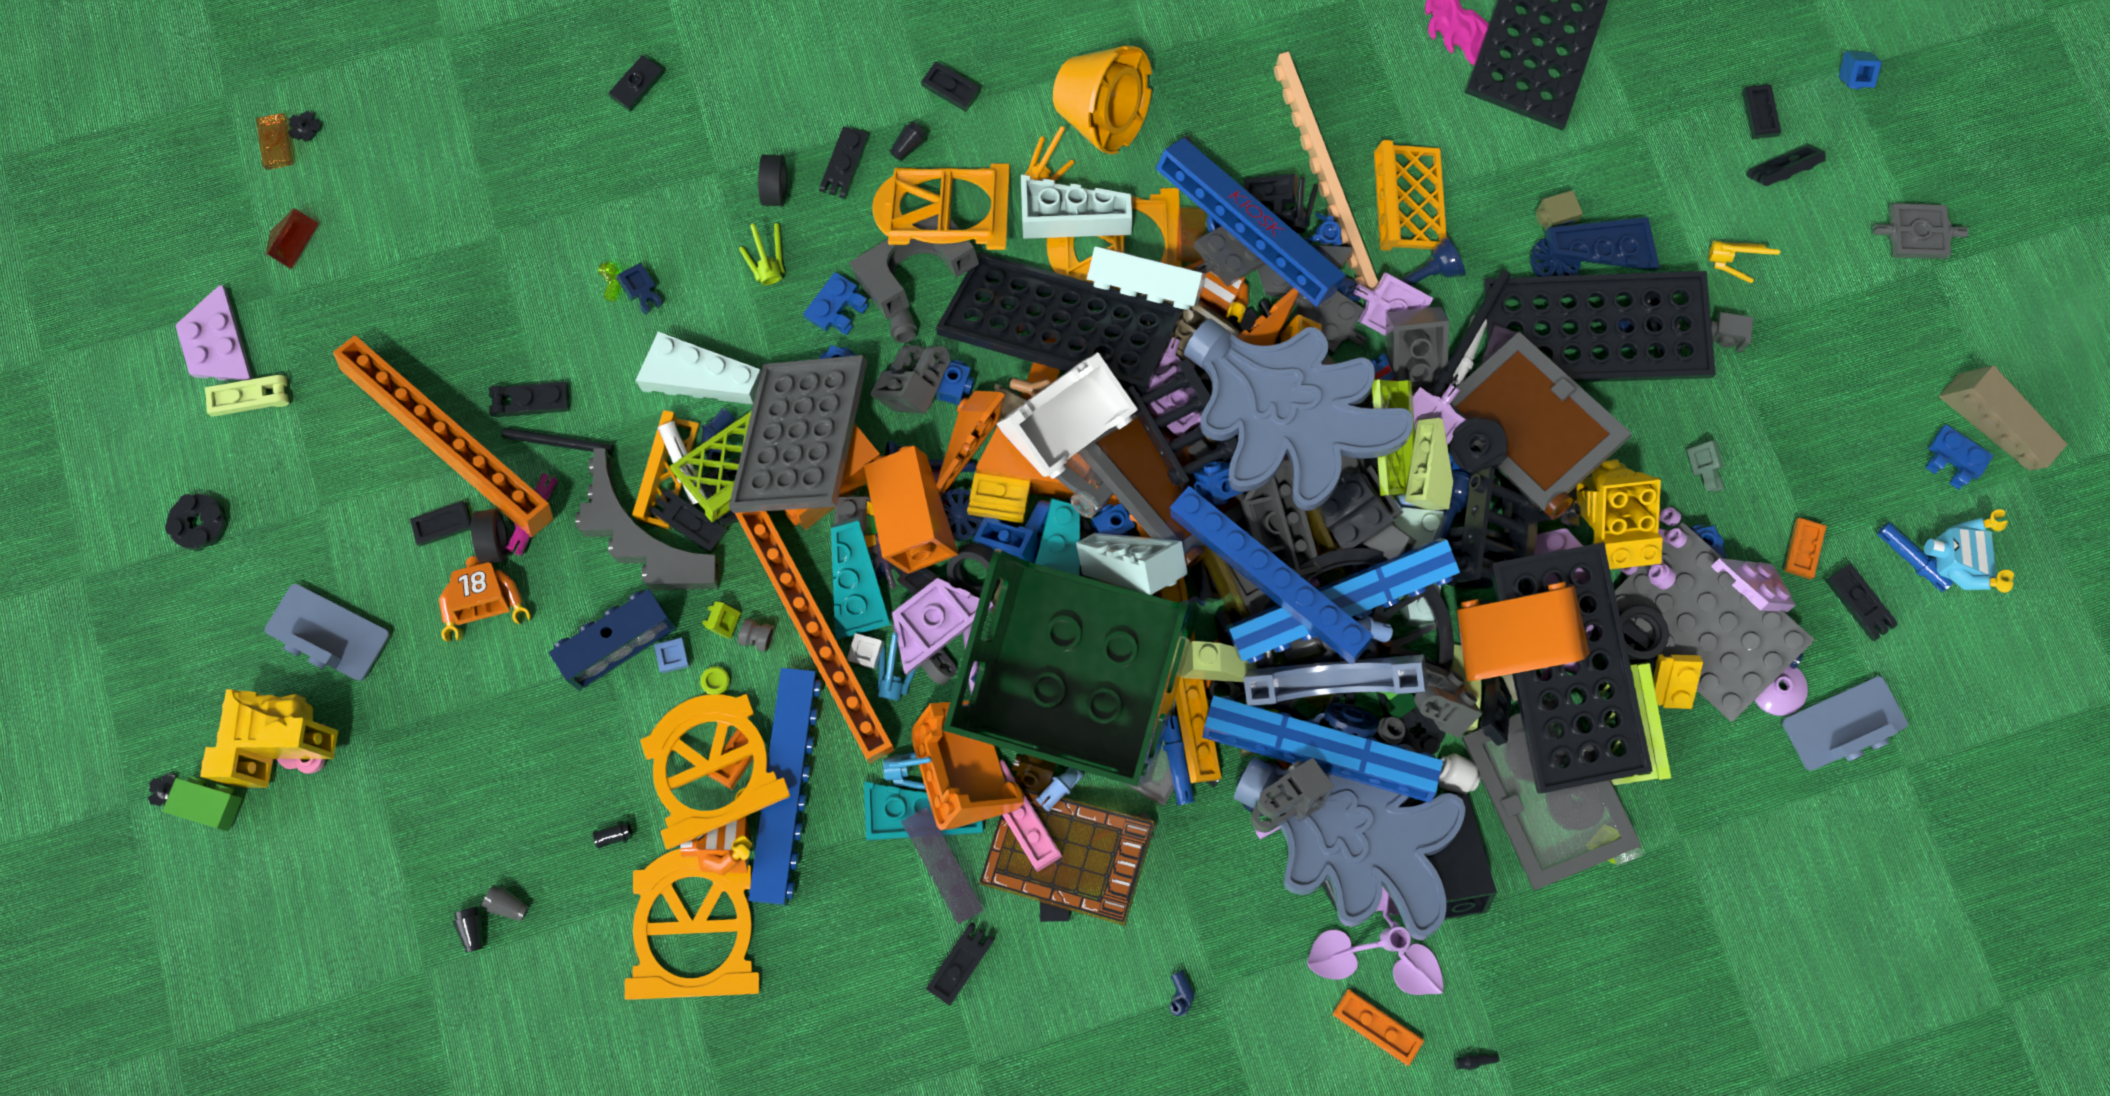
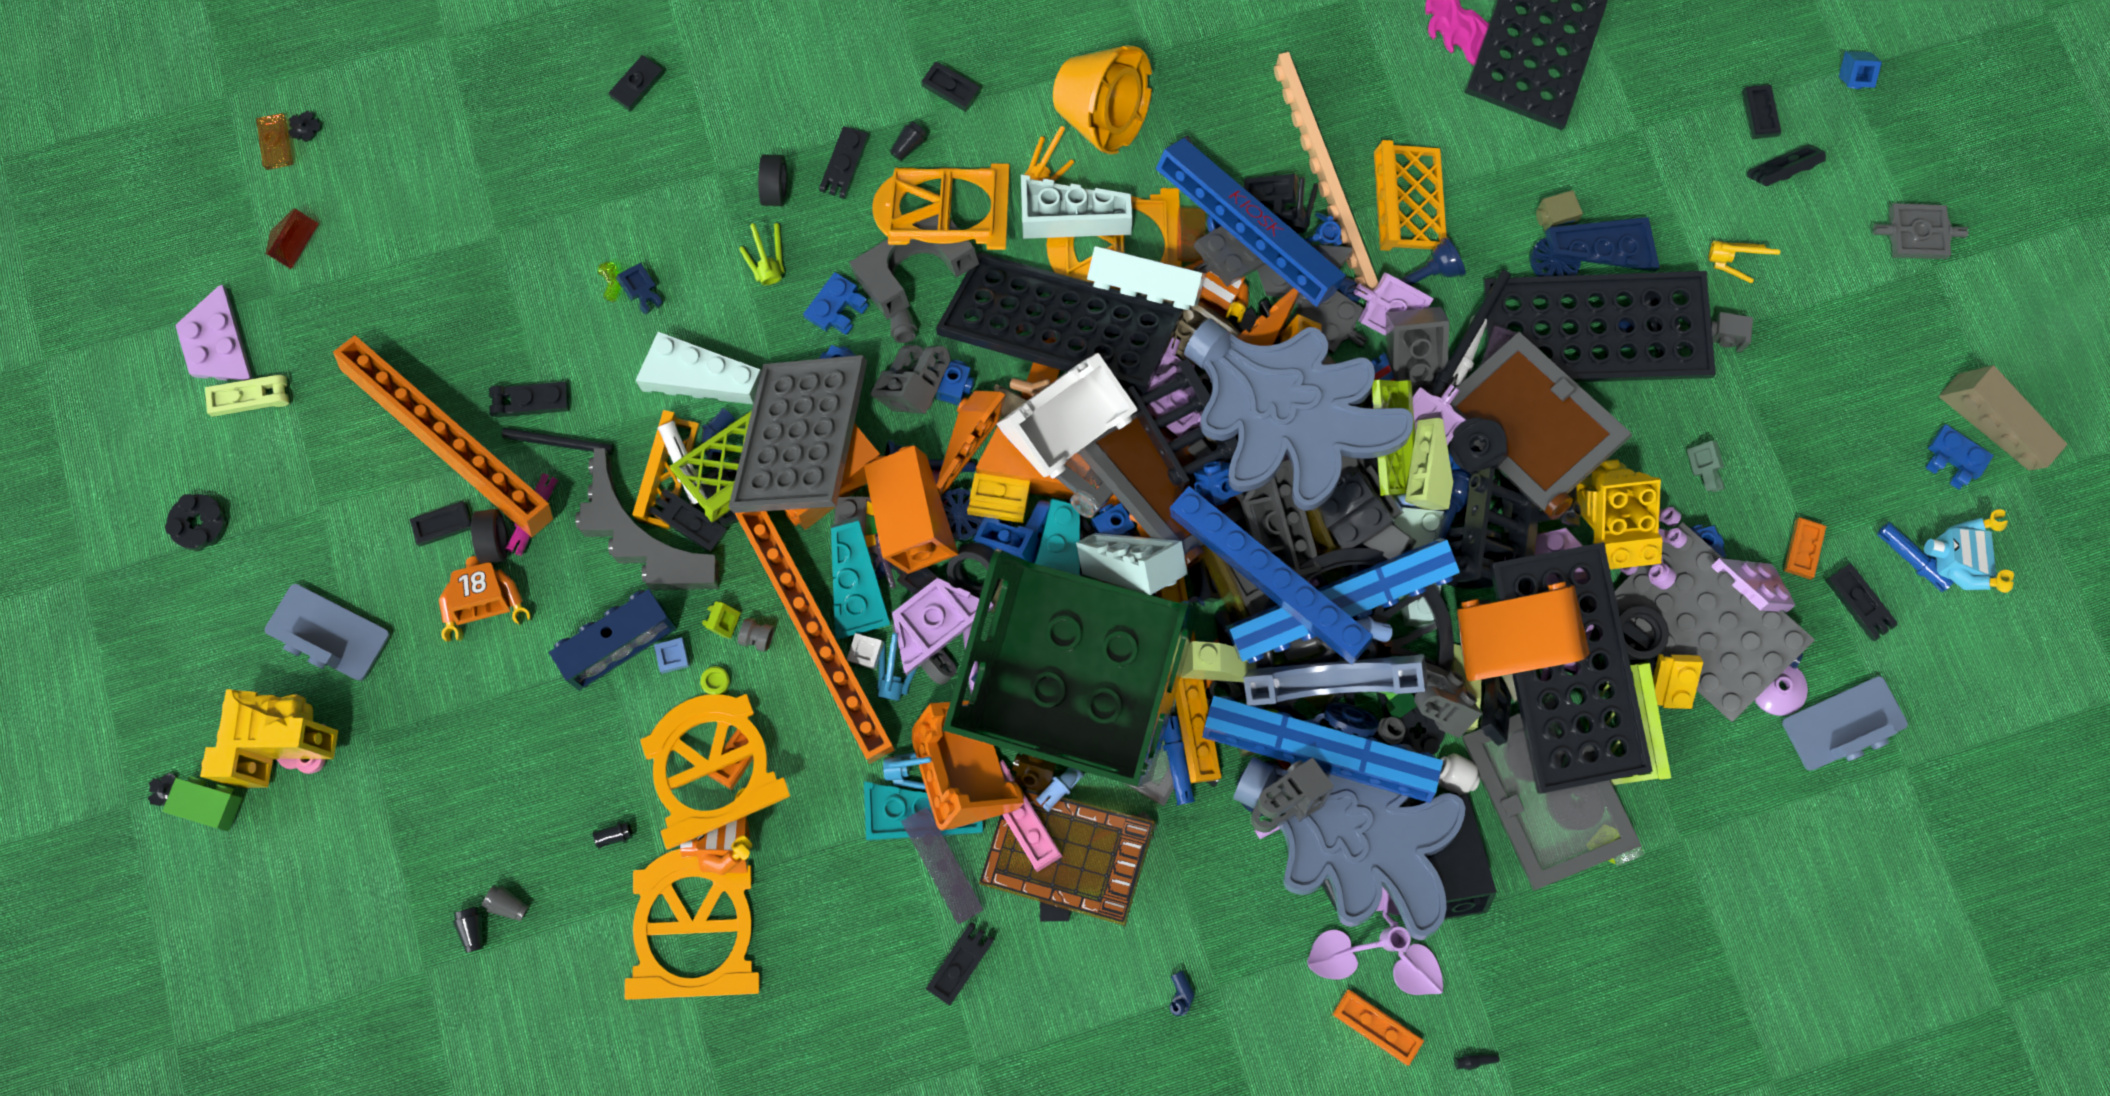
(788, 760): blue brick -> none

